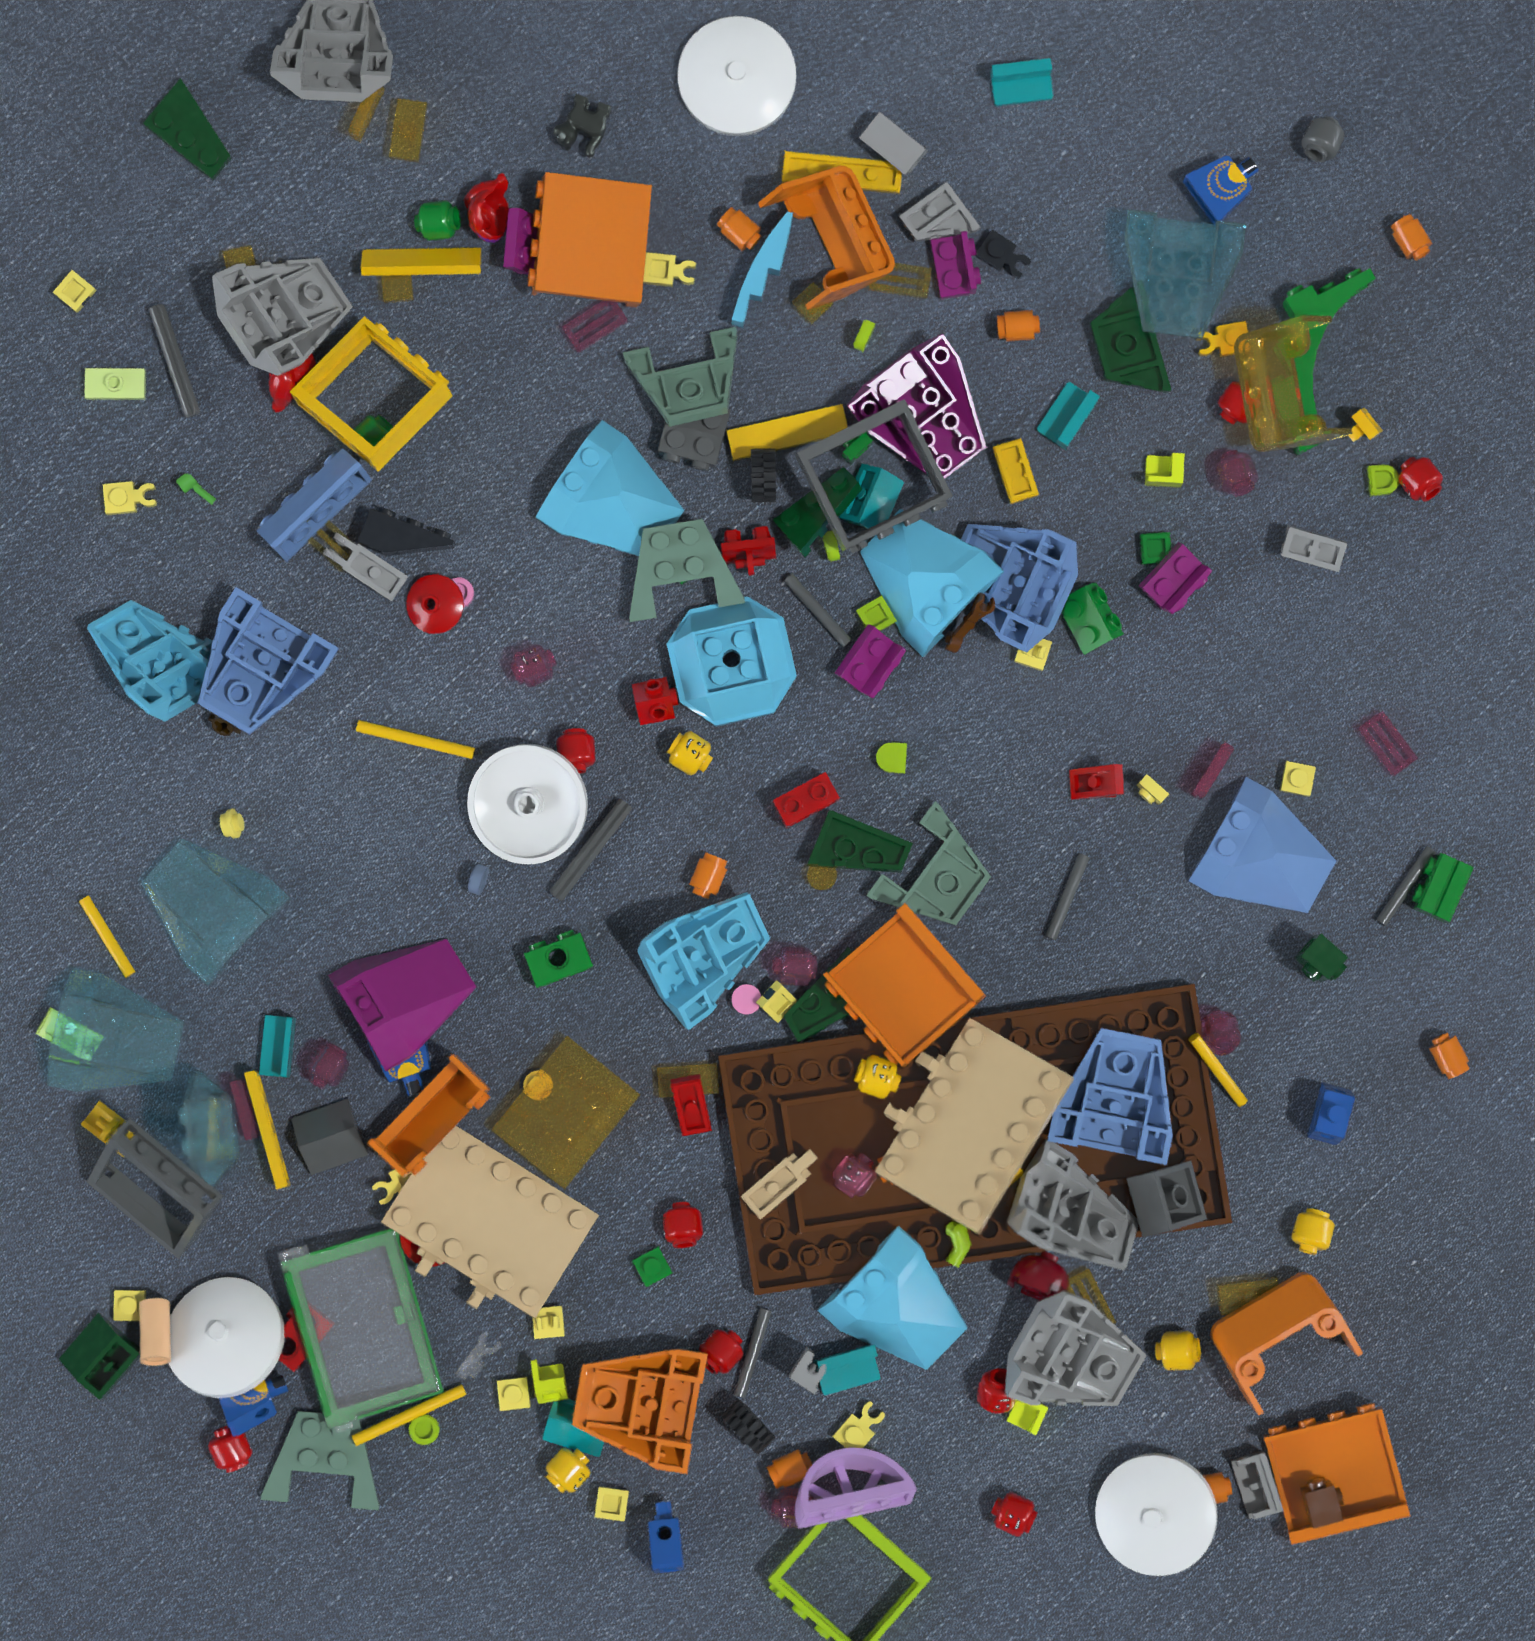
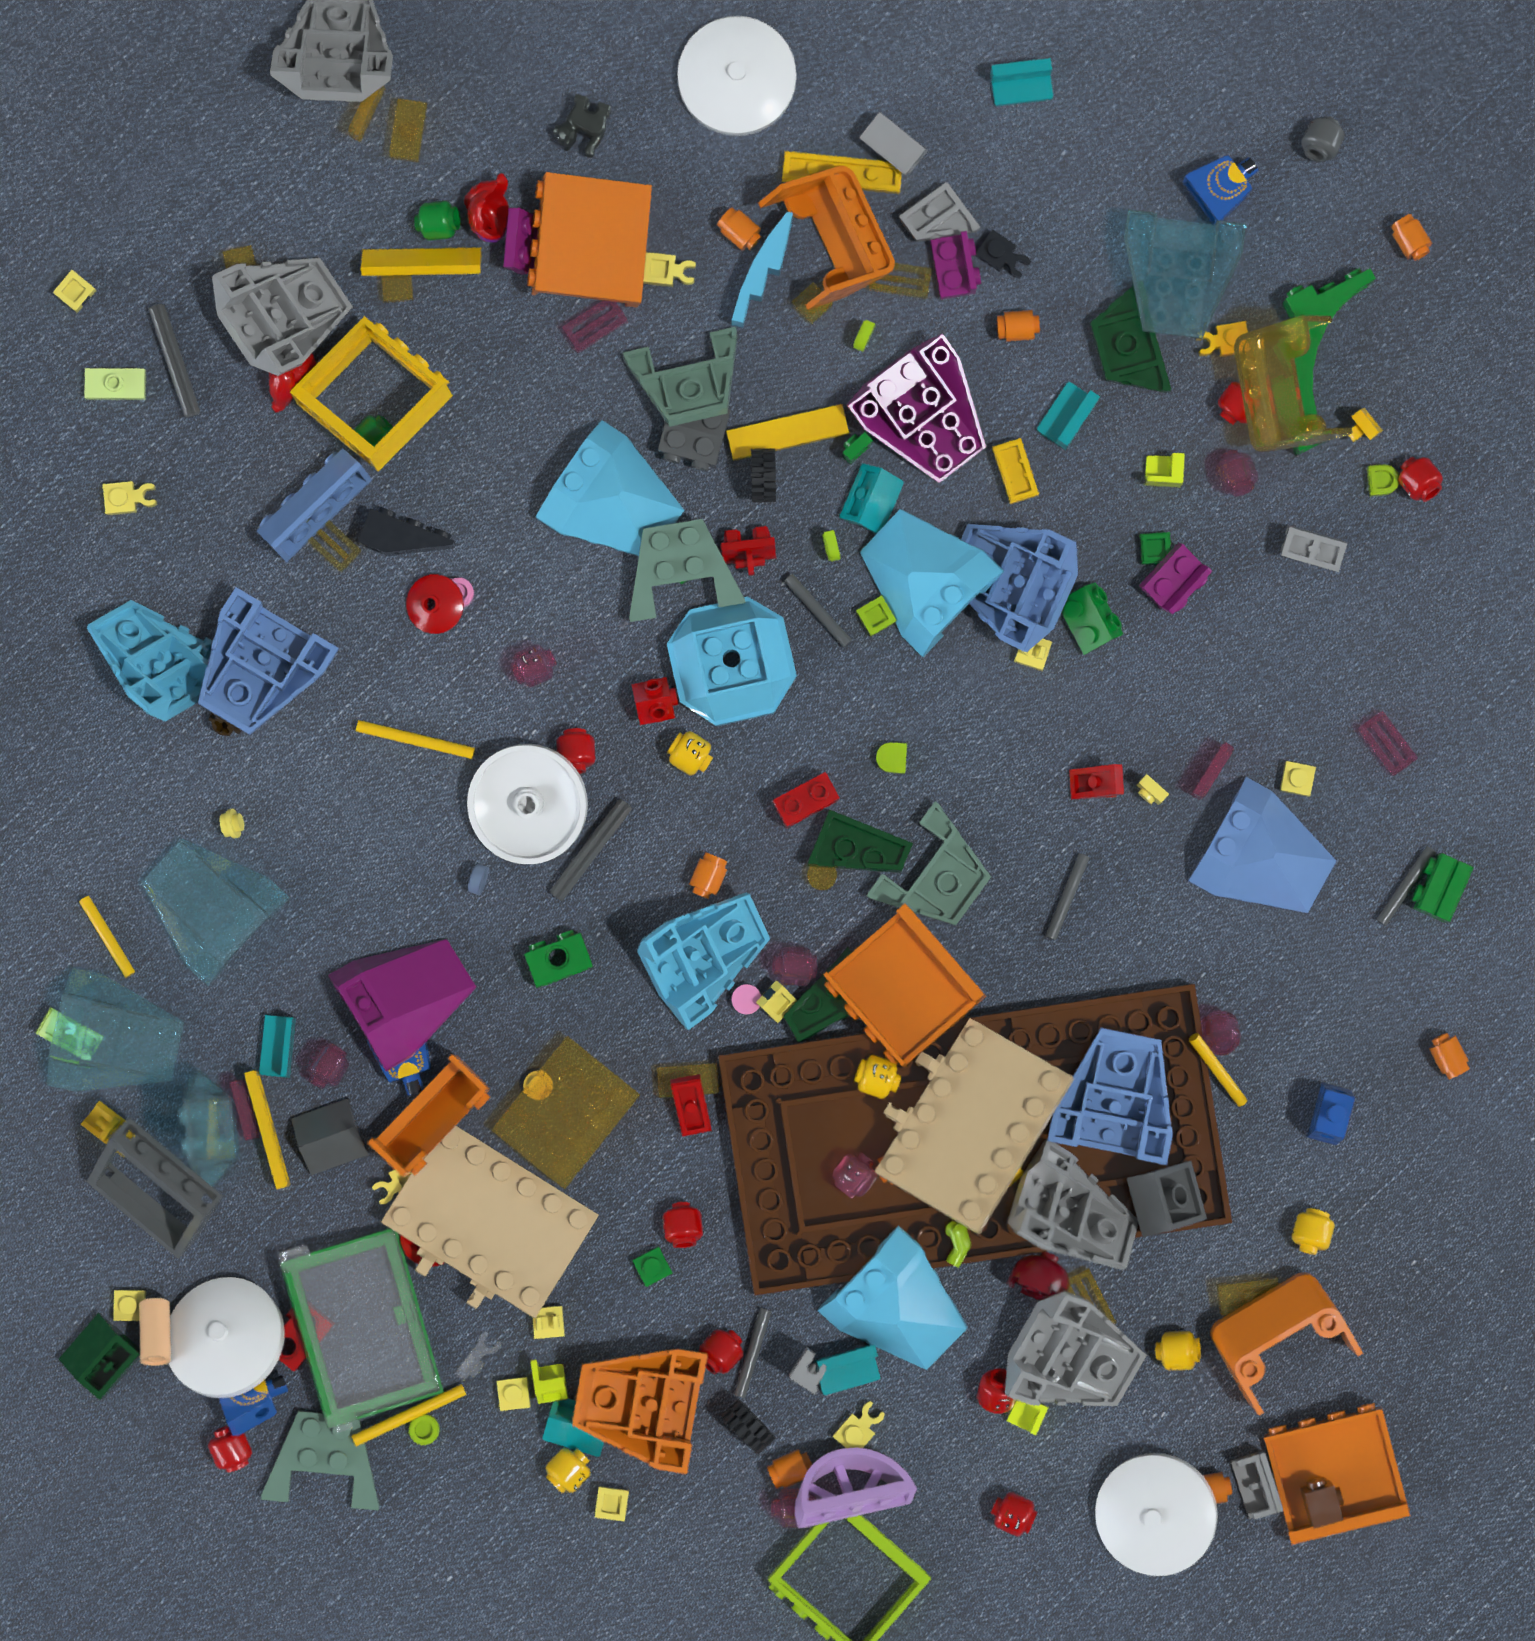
(188, 131): dark green wing -> none
(188, 482): bright green hand -> none
(368, 568): light grey hinge -> none
(665, 1554): blue torso -> none
(778, 1183): tan hinge -> none
(805, 518): dark green wing -> none
(870, 661): magenta bracket -> none
(908, 516): dark grey window -> none
(978, 611): reddish brown piece -> none
(1321, 959): dark green brick -> none

